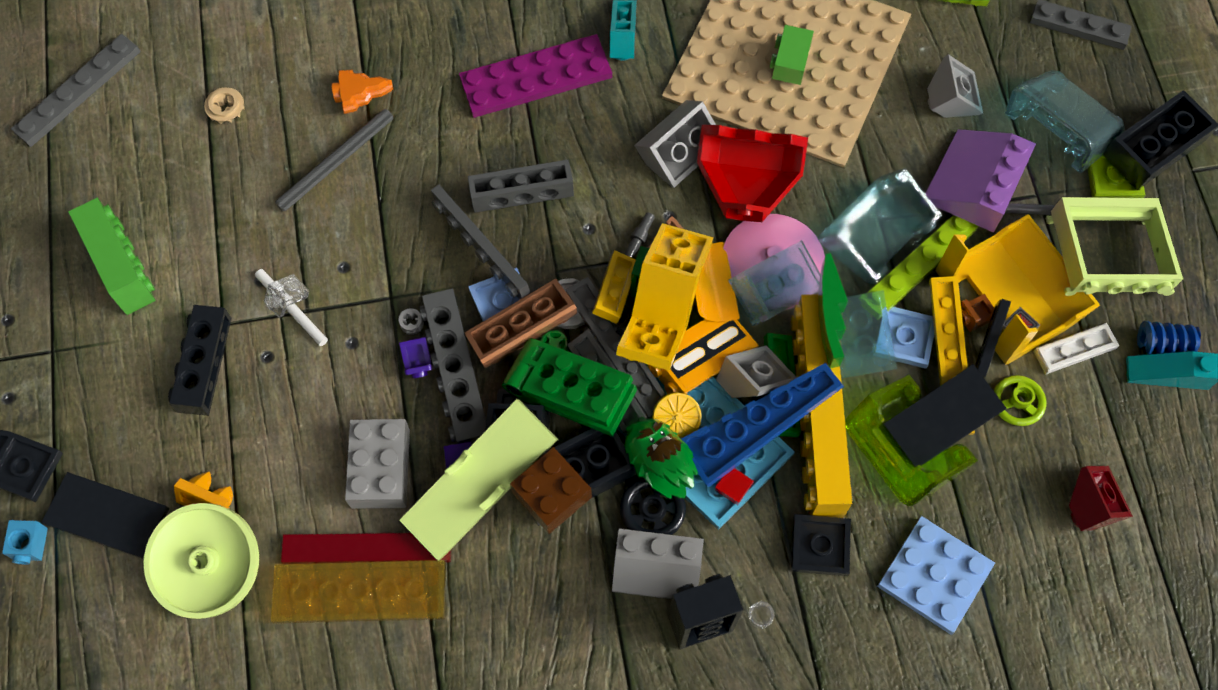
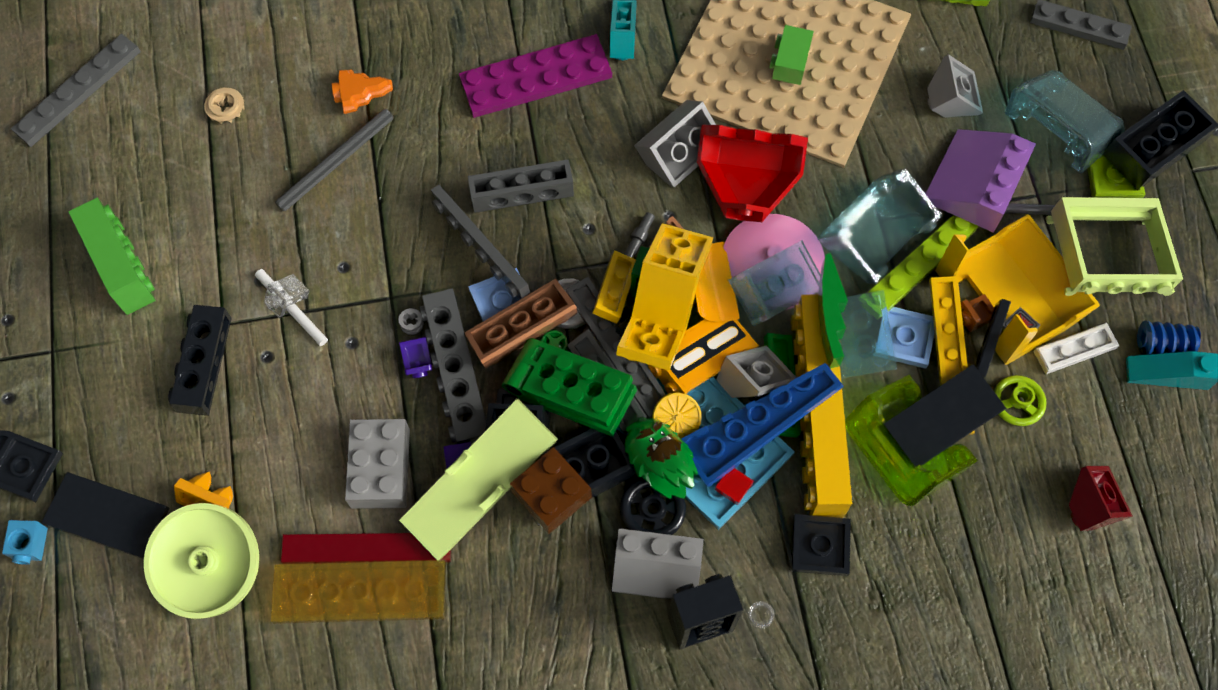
(936, 575): light blue plate -> none

